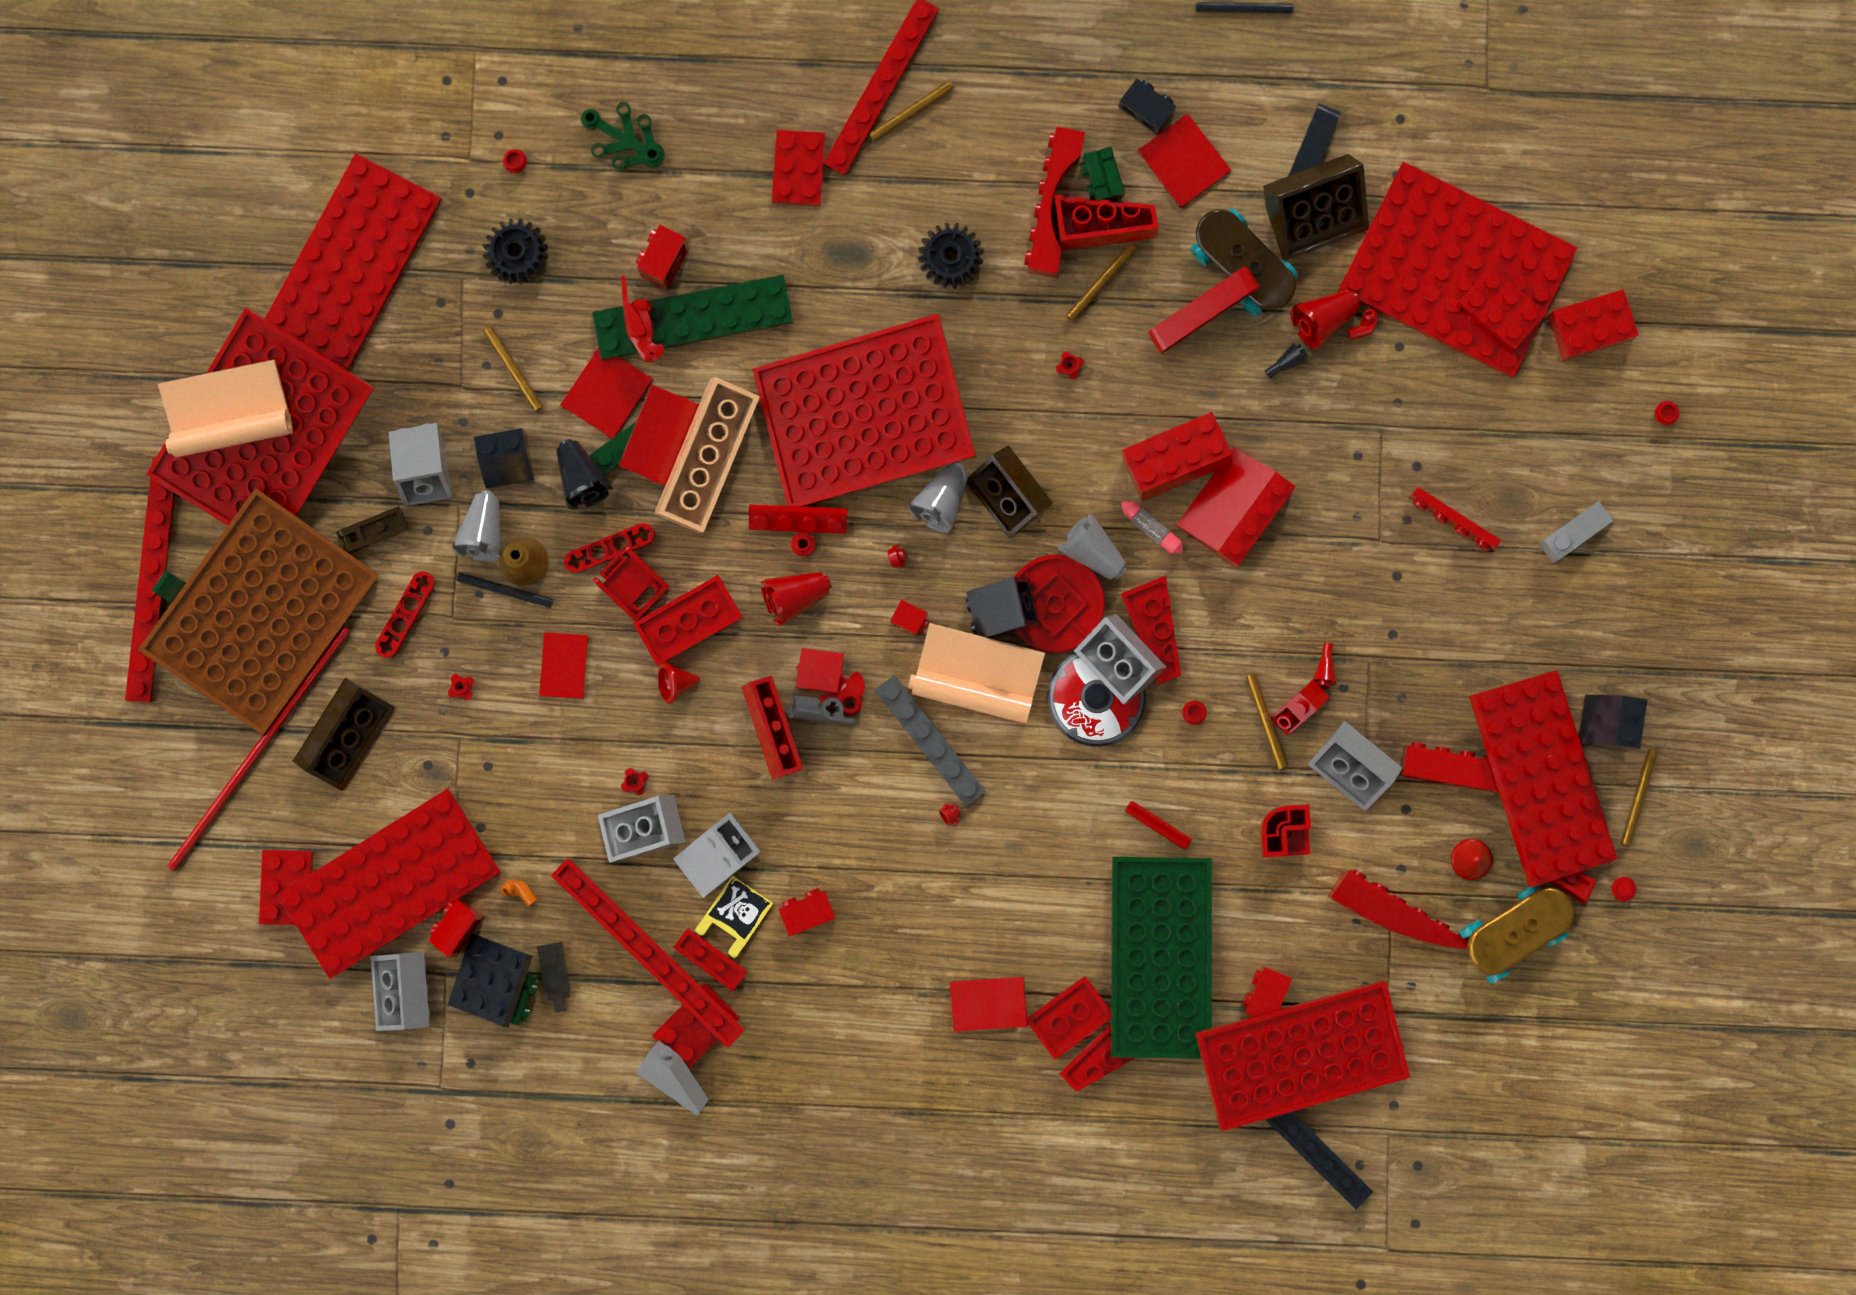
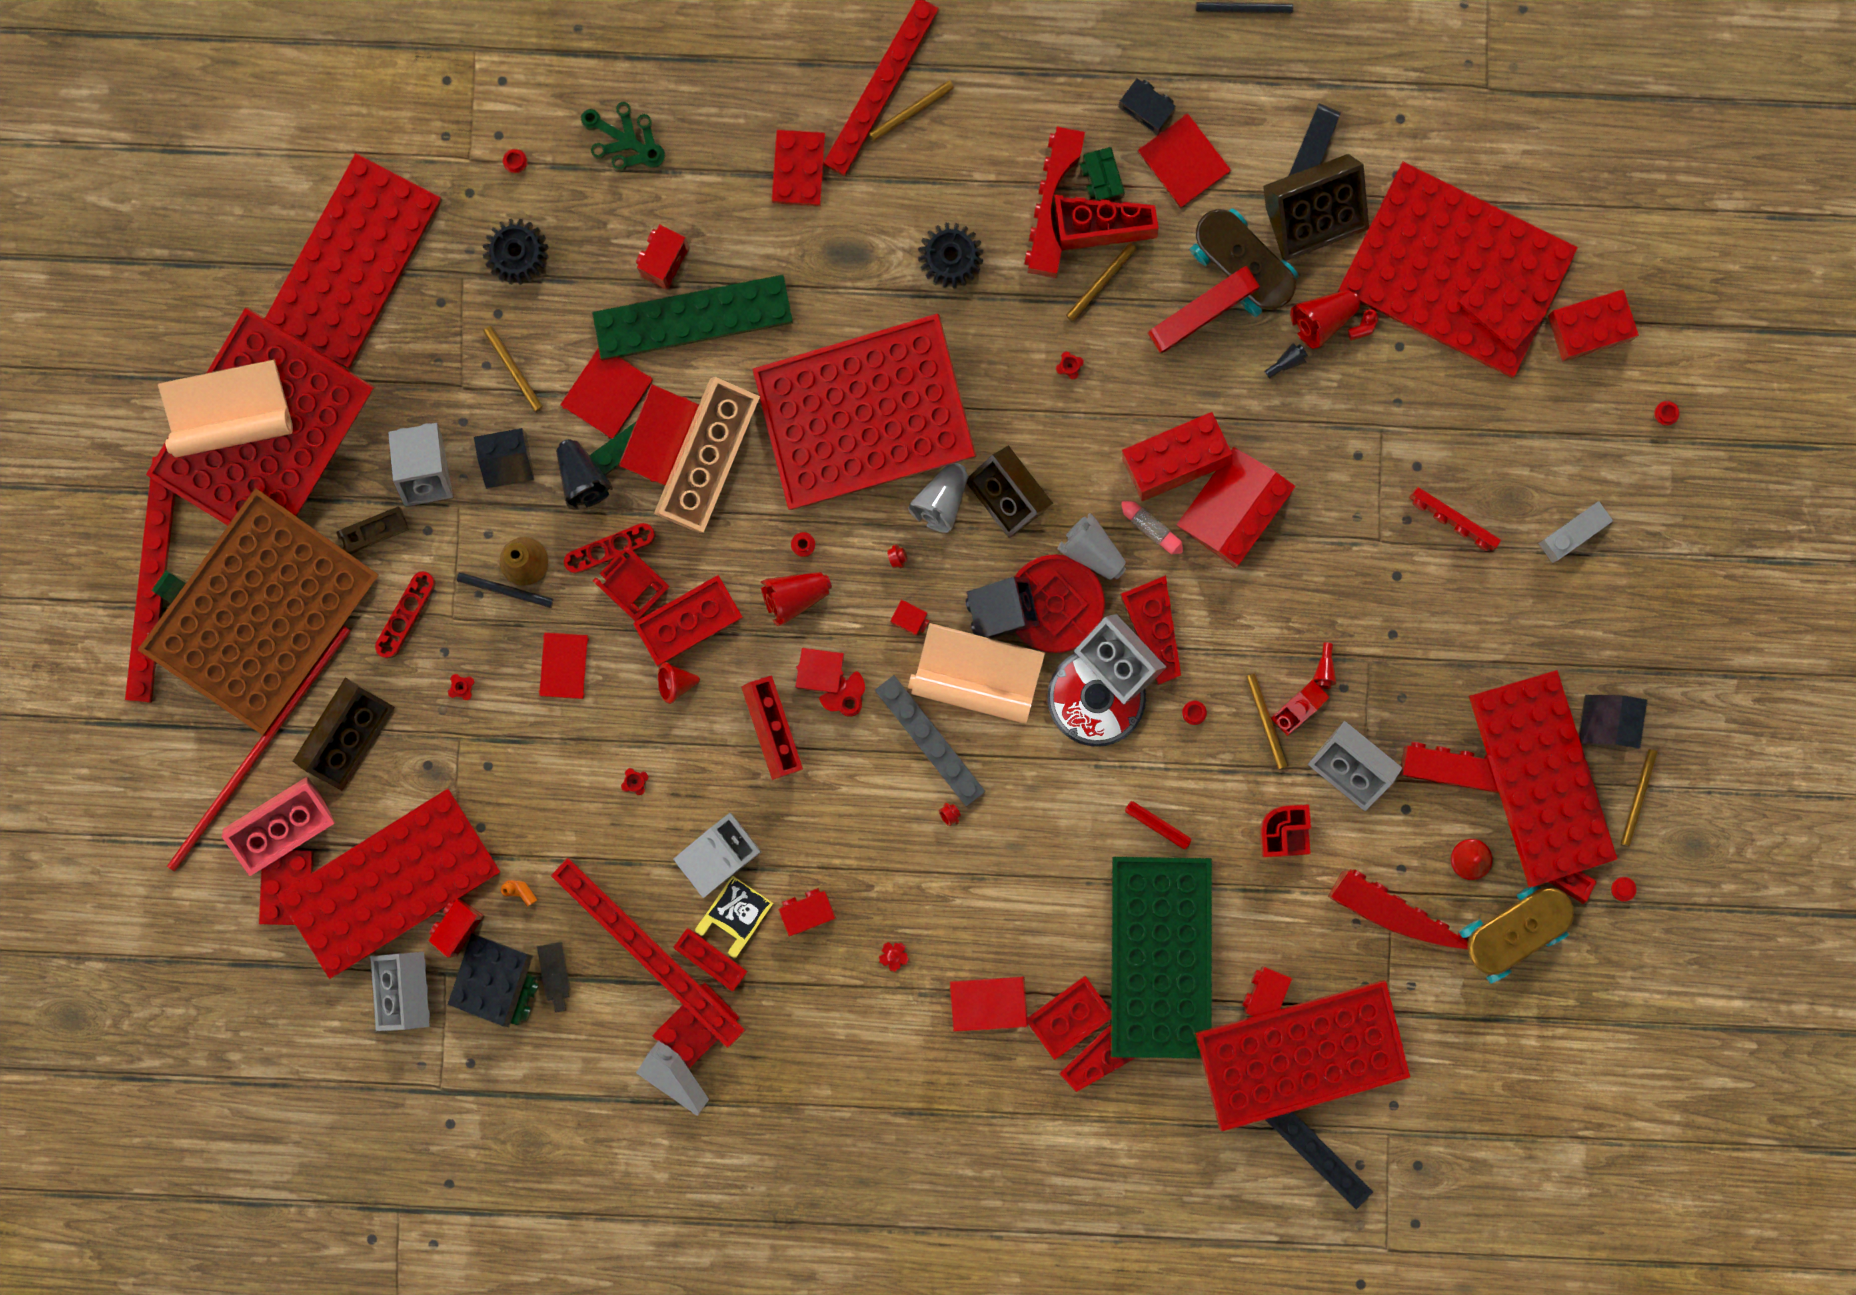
(278, 826): none -> coral slope
(480, 529): light grey cone -> none
(640, 326): red animal -> none
(641, 828): light grey slope -> none
(798, 519): red plate -> none
(809, 709): dark grey panel -> none
(893, 956): none -> red plant

